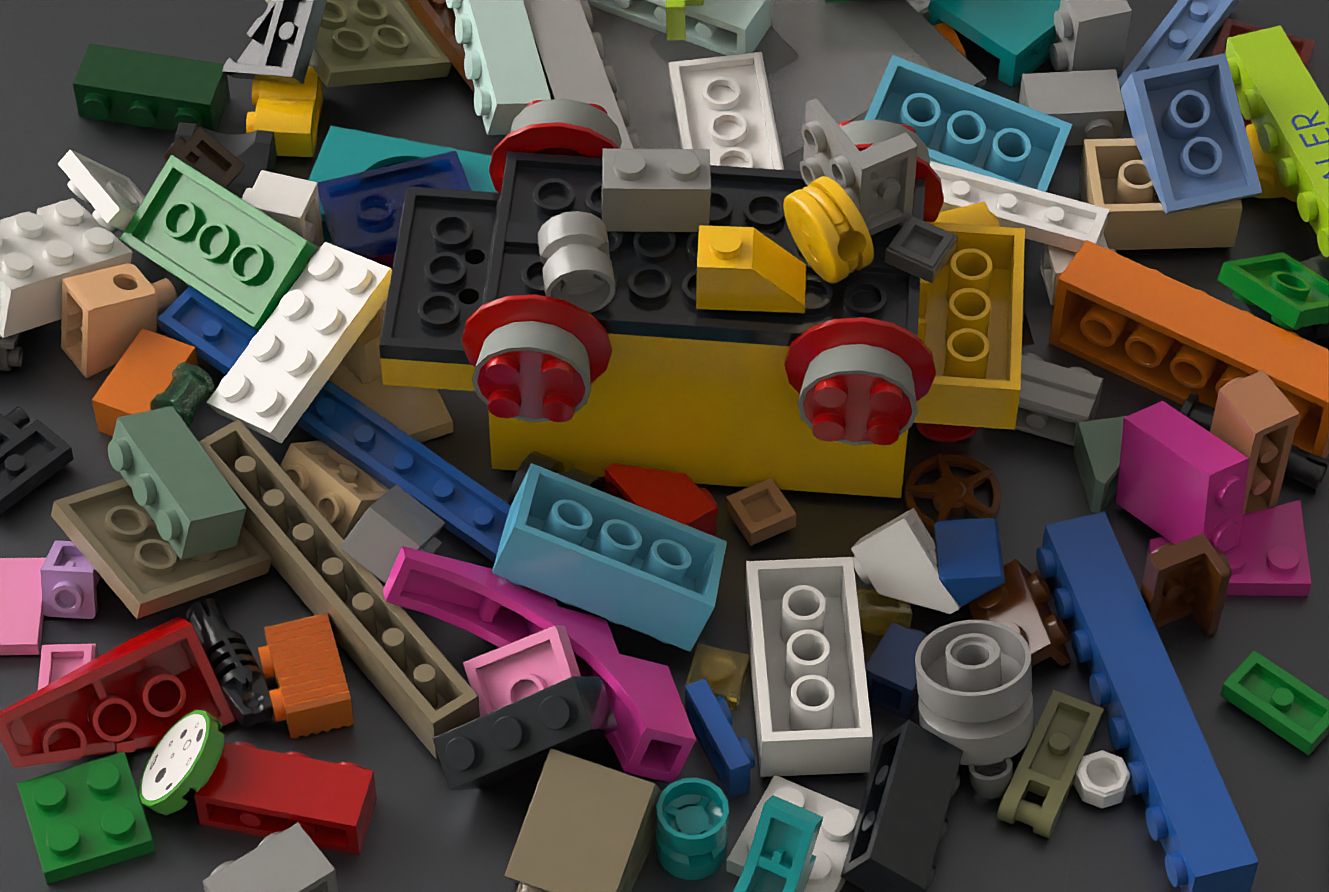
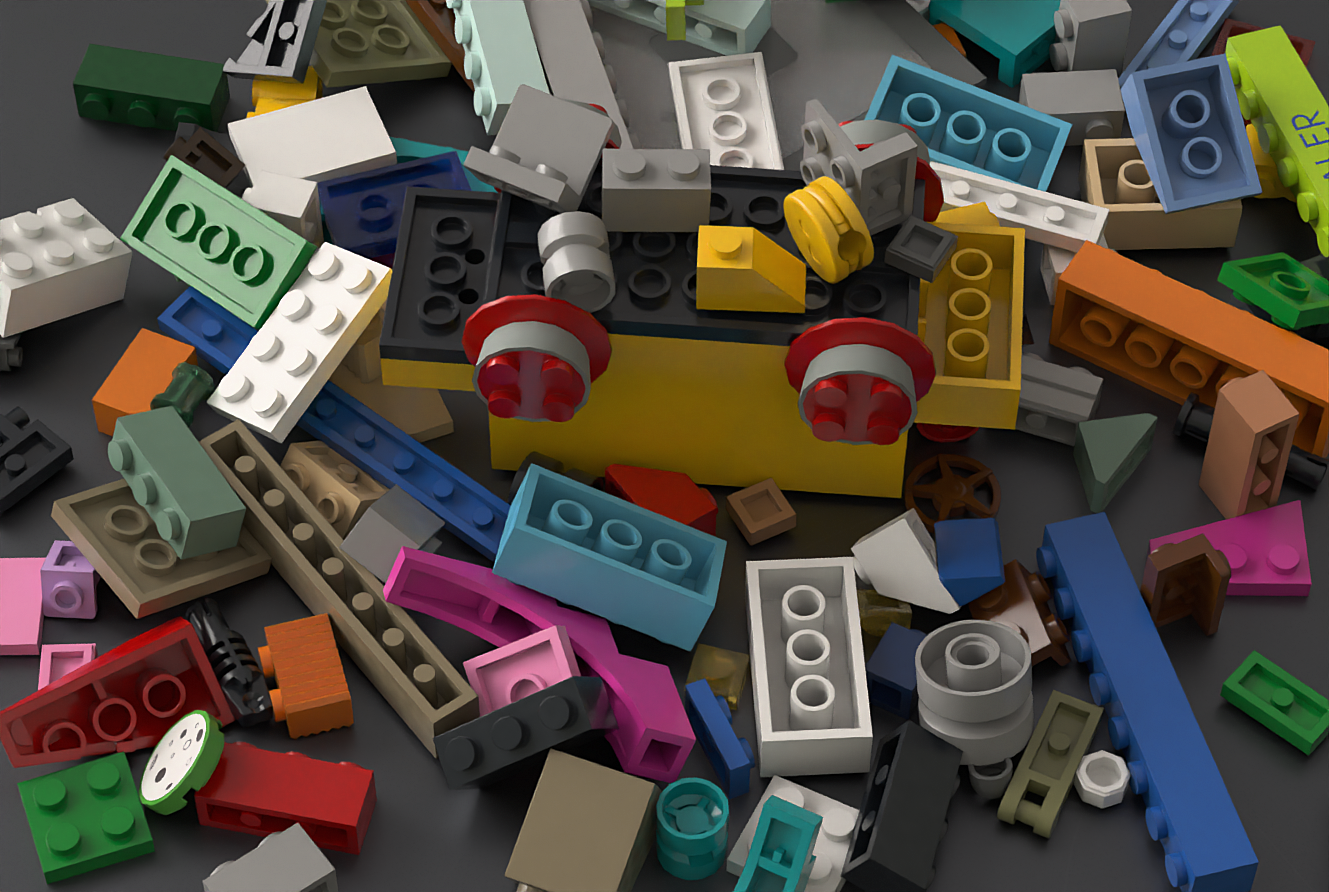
(106, 313): light nougat torso -> none
(108, 191): white plate -> none
(315, 139): none -> white tile
(543, 150): none -> light grey bracket
(1181, 477): dark pink brick -> none

